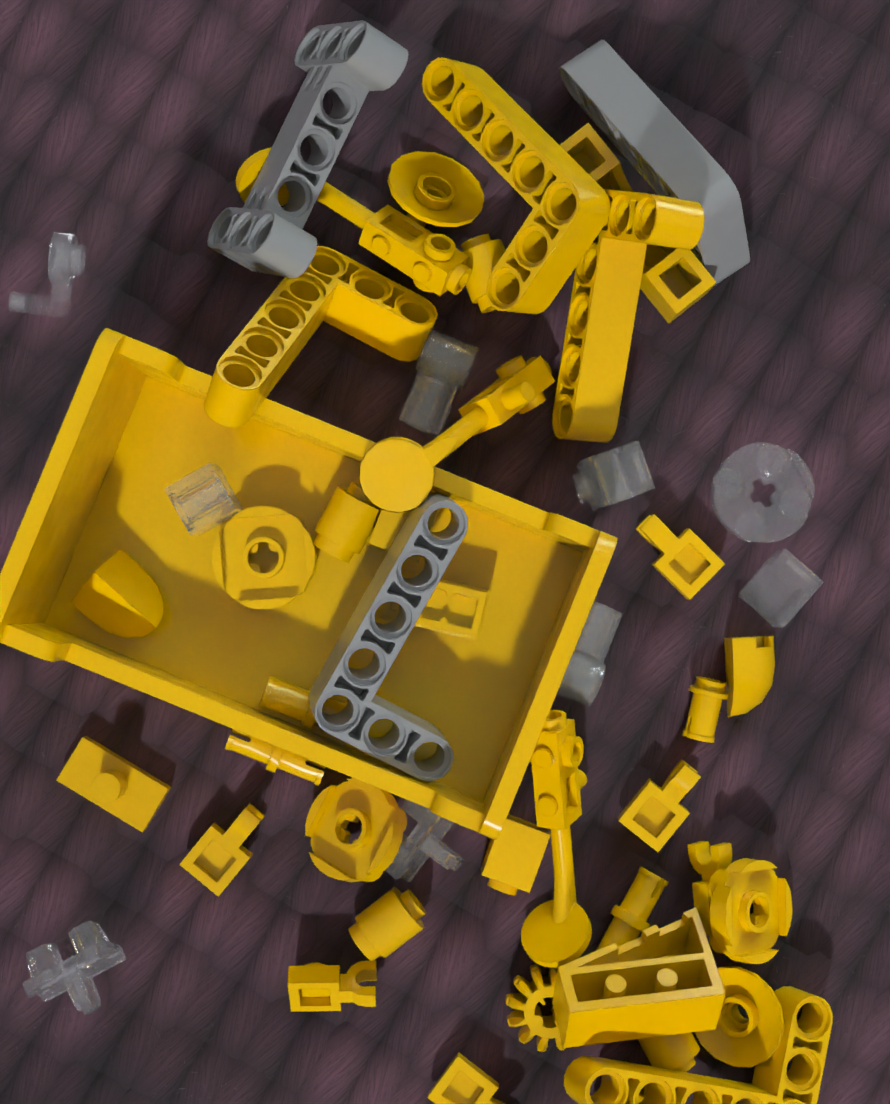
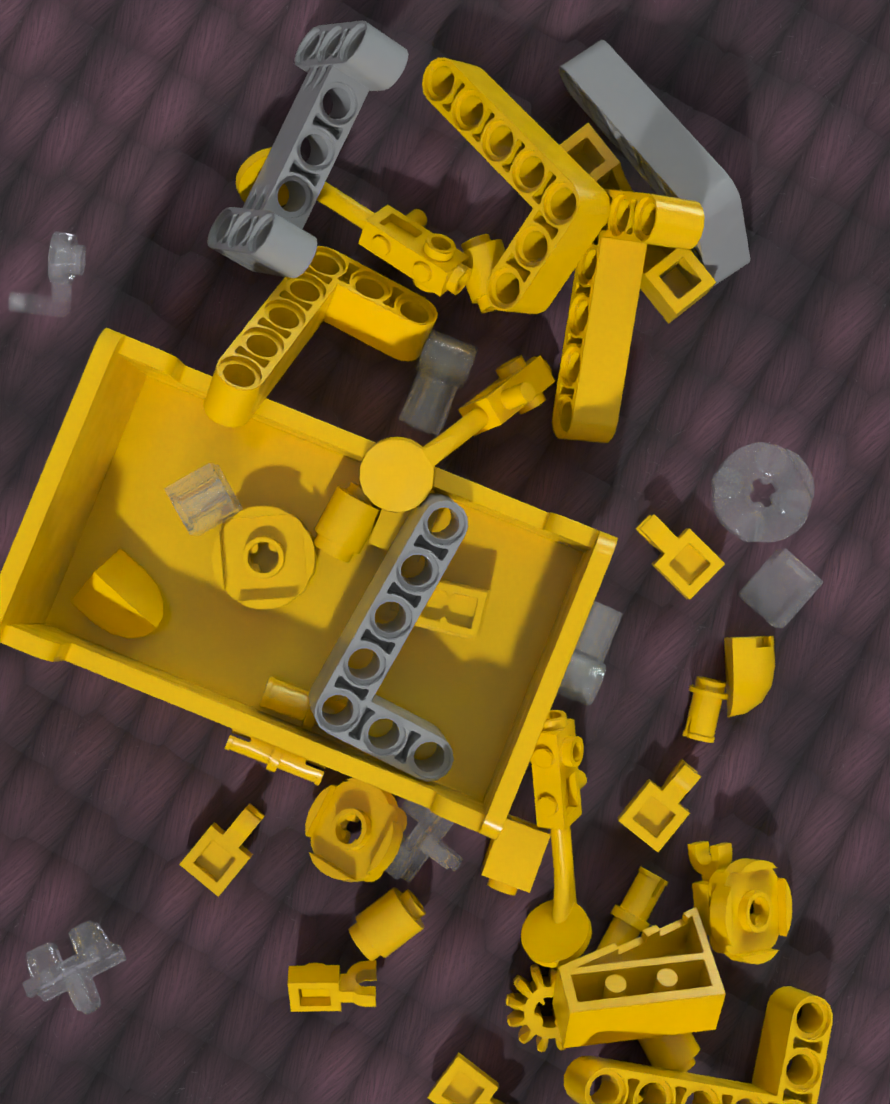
(113, 783): yellow tile -> none
(435, 189): yellow dish -> none
(613, 476): clear brick -> none
(739, 1039): yellow dish -> none

